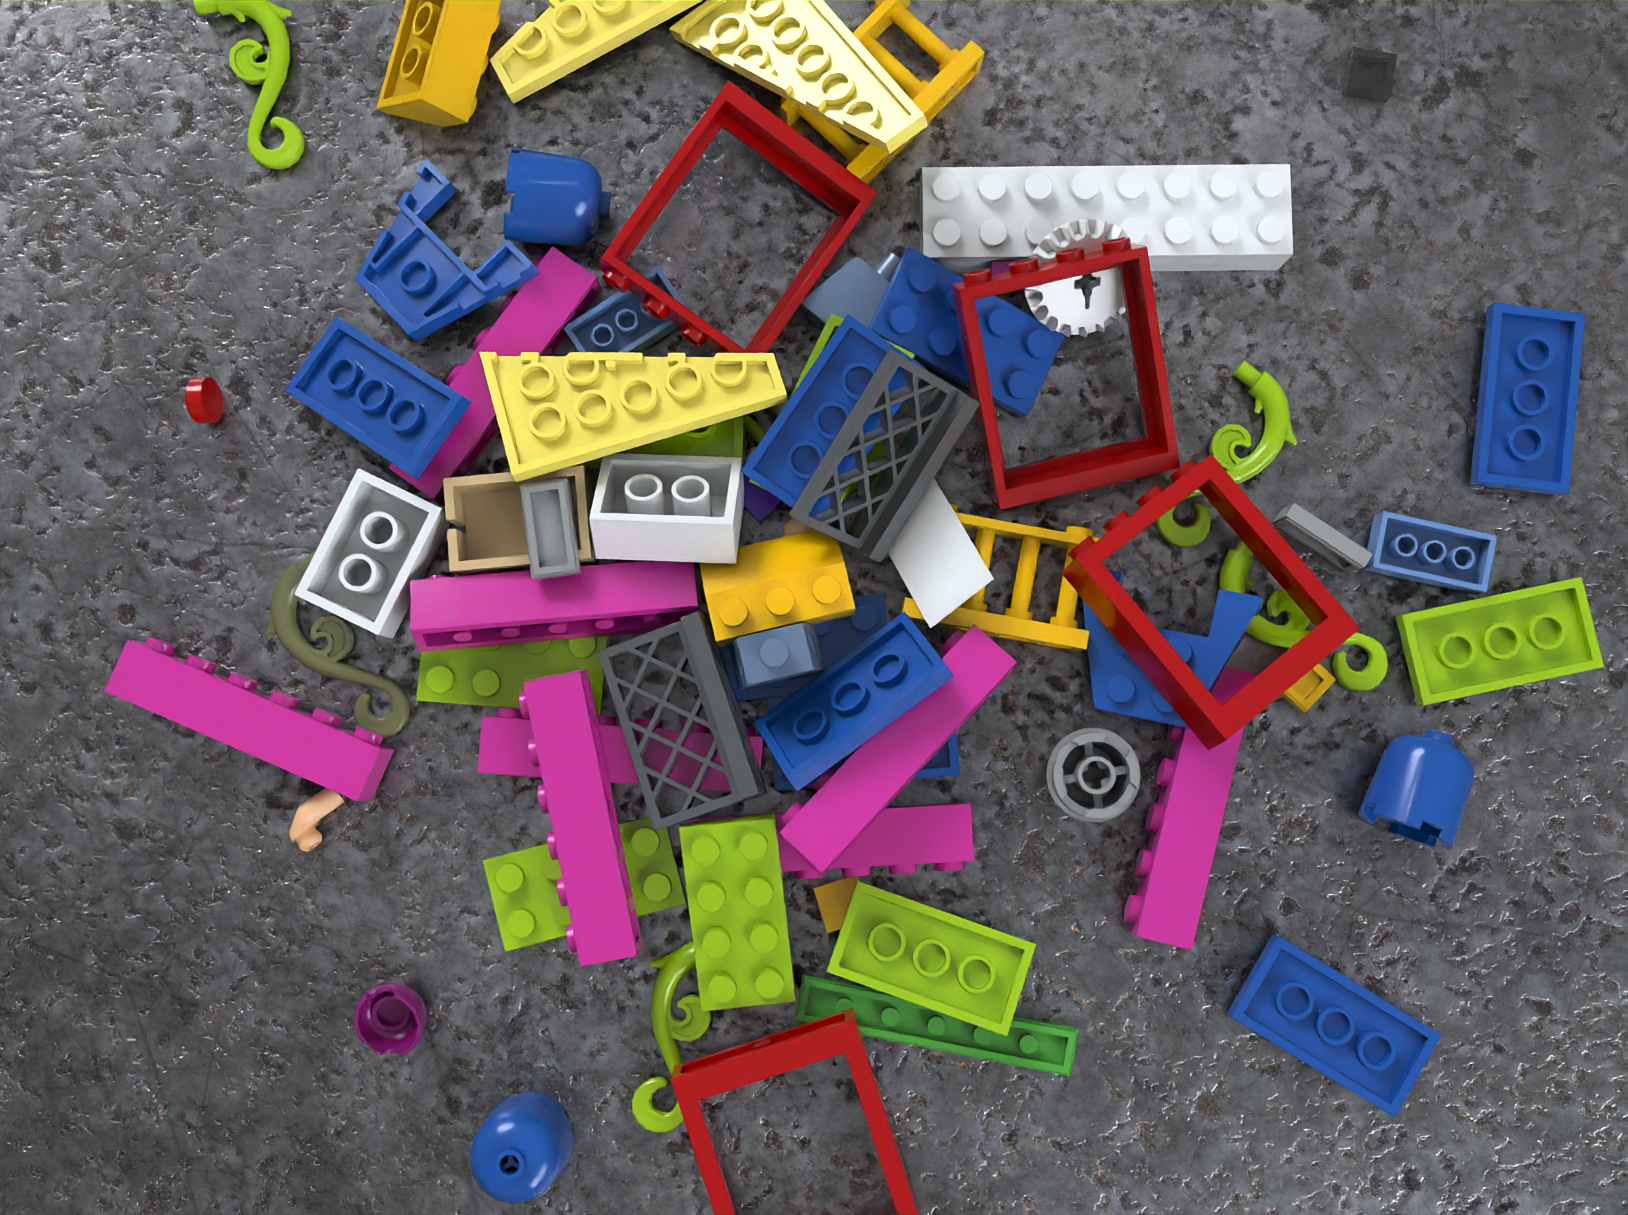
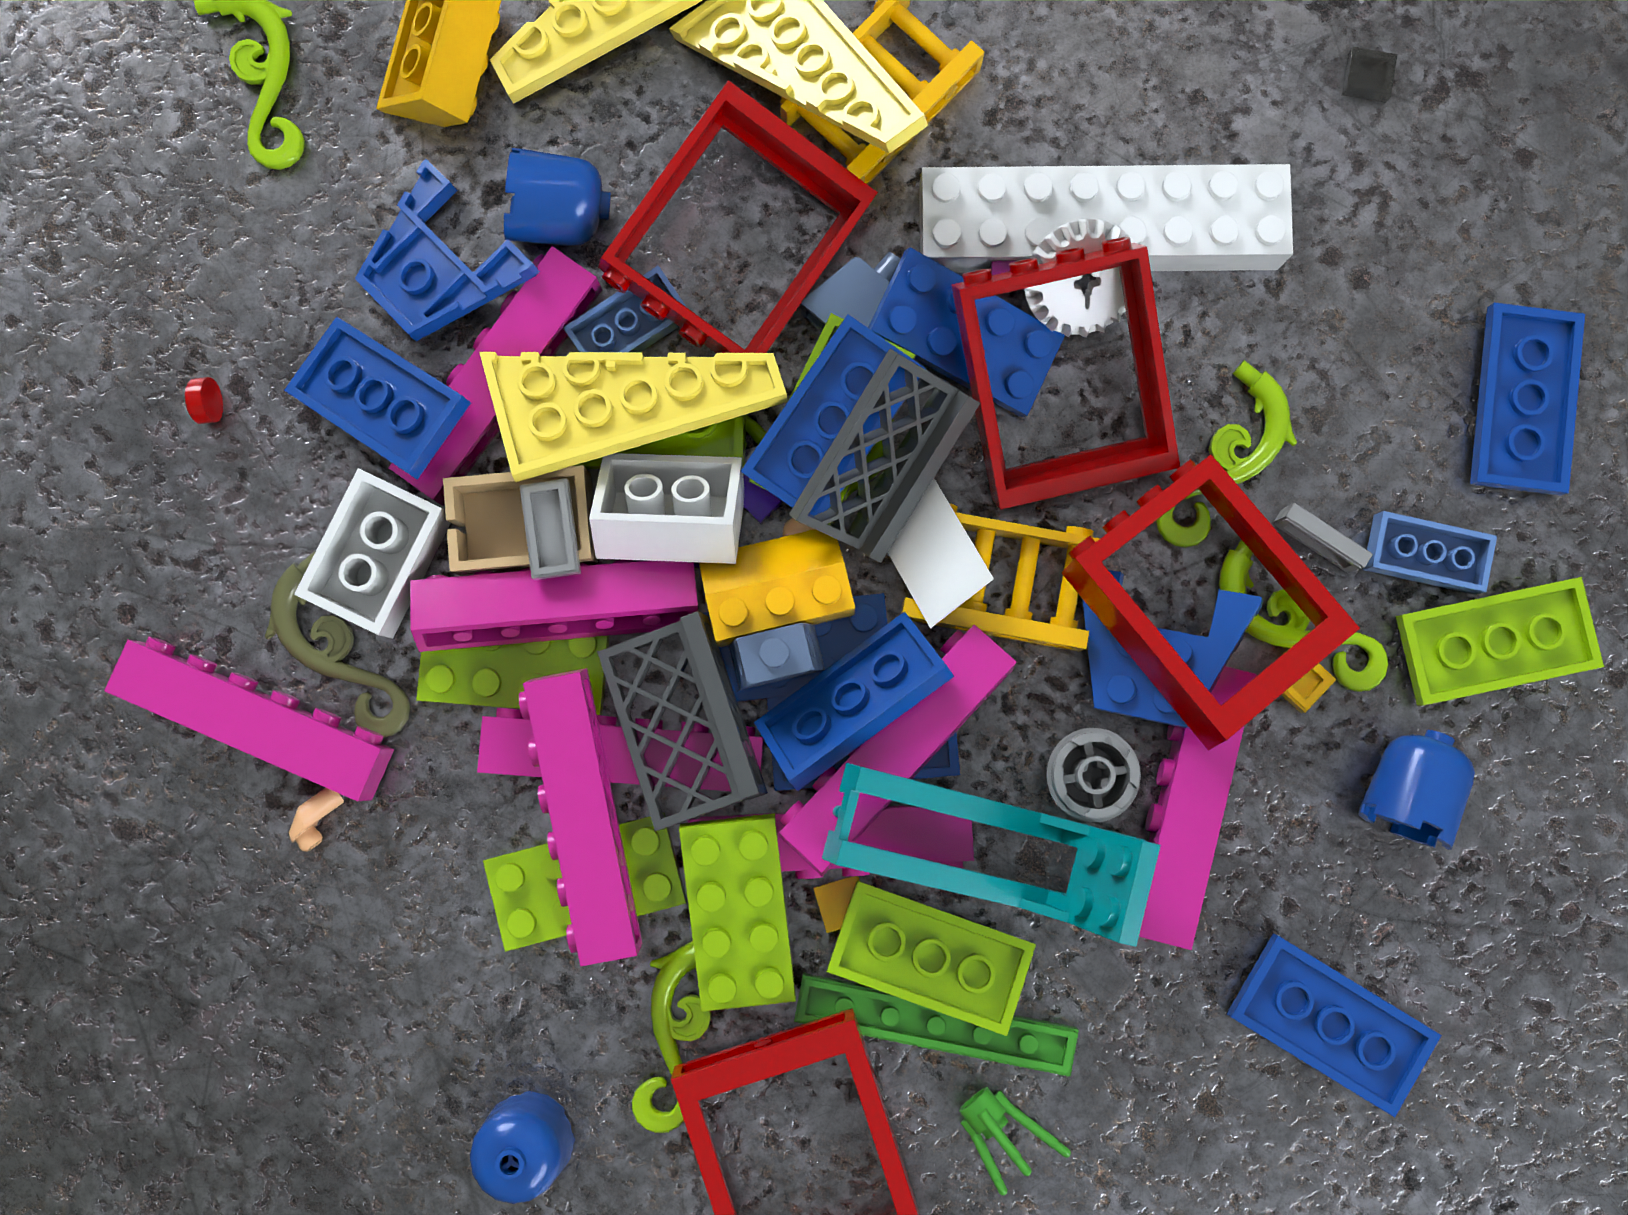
(390, 1018): magenta hair -> none
(985, 1115): none -> bright green plant
(1106, 882): none -> teal piece

